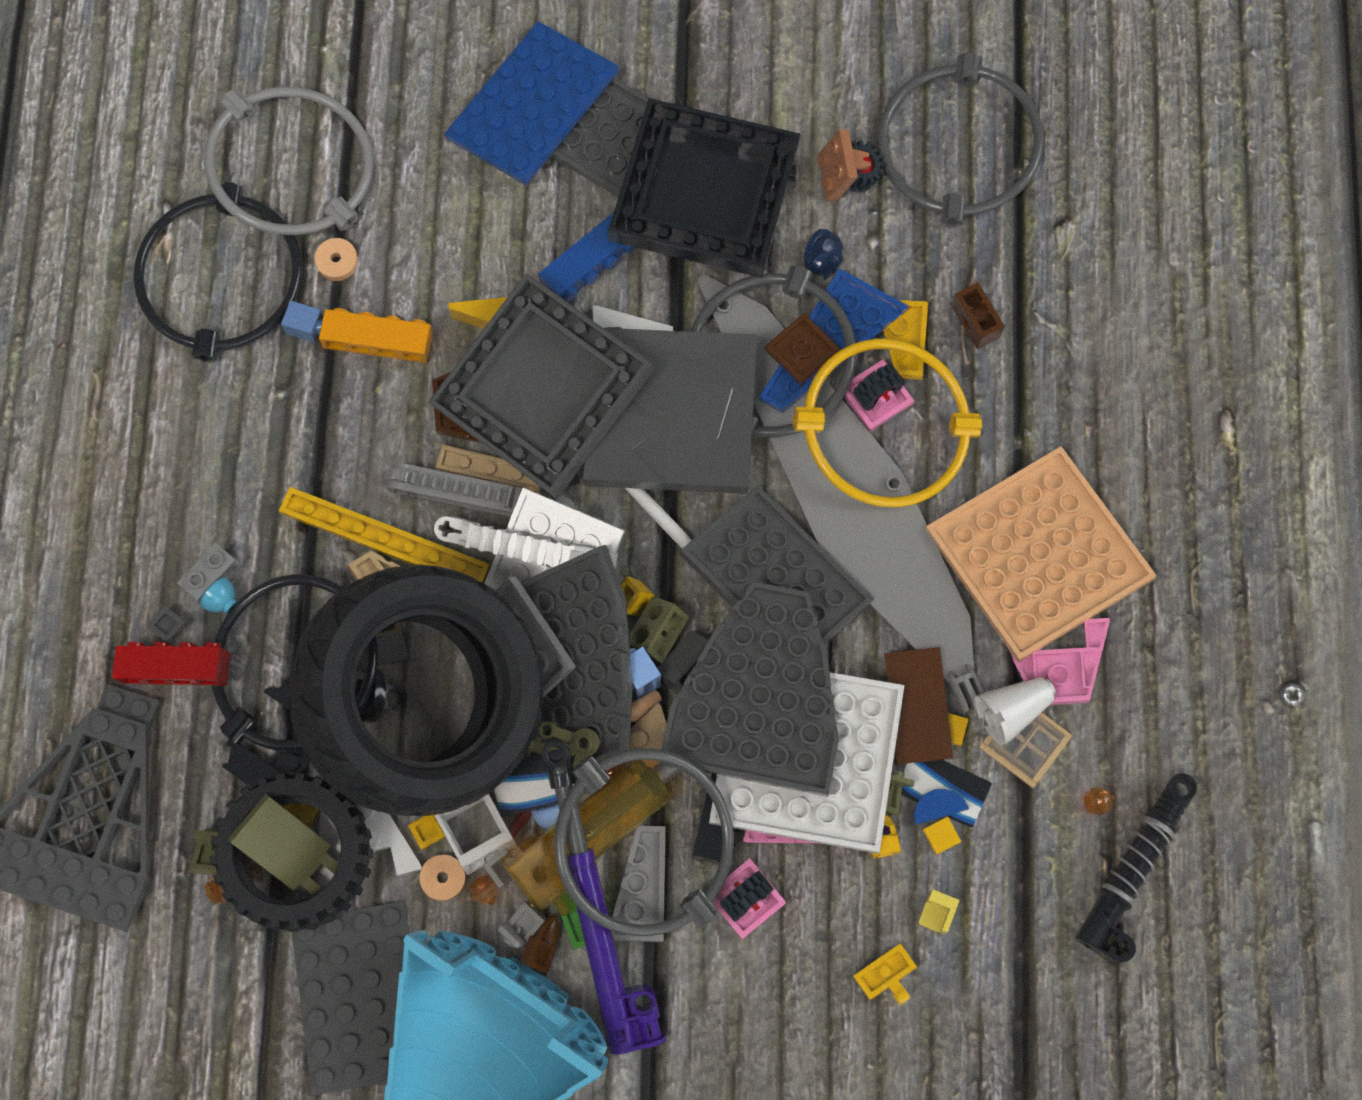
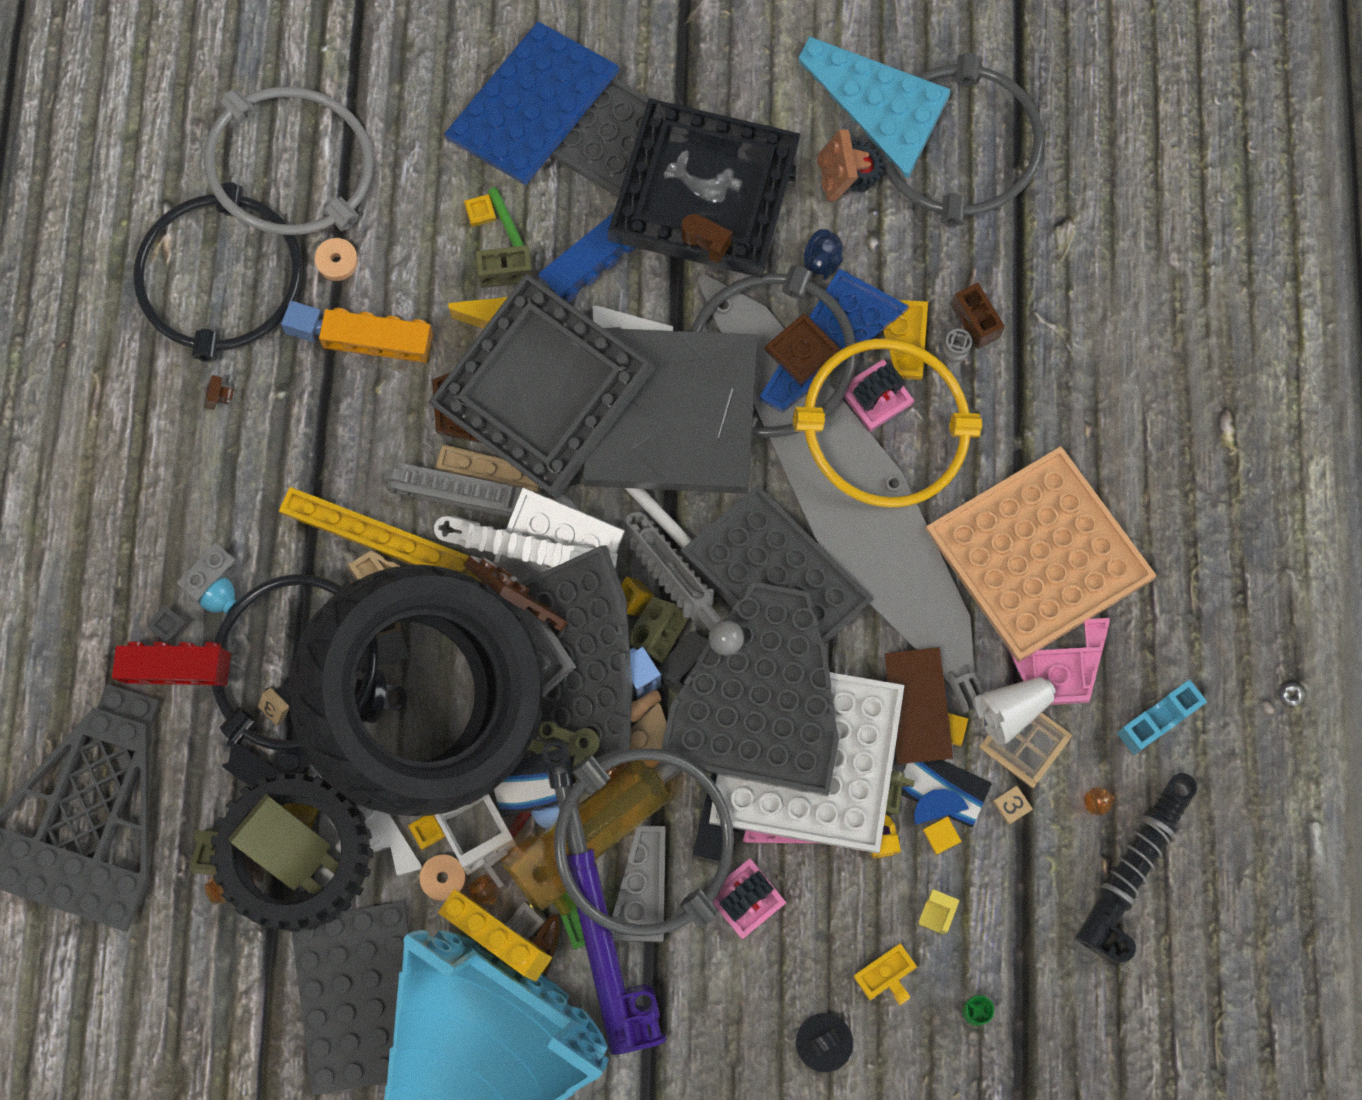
(216, 393): none -> reddish brown tile
(273, 706): none -> tan tile
(480, 210): none -> yellow tile
(494, 935): none -> yellow arch
(503, 265): none -> olive brick
(505, 217): none -> bright green bar
(515, 592): none -> reddish brown wing
(695, 599): none -> light grey gear
(707, 235): none -> reddish brown leg
(710, 189): none -> clear animal
(824, 1043): none -> black tile
(885, 102): none -> medium azure wing
(957, 351): none -> light grey wheel
(981, 1007): none -> green wheel
(1012, 805): none -> tan tile
(1161, 717): none -> medium azure arch

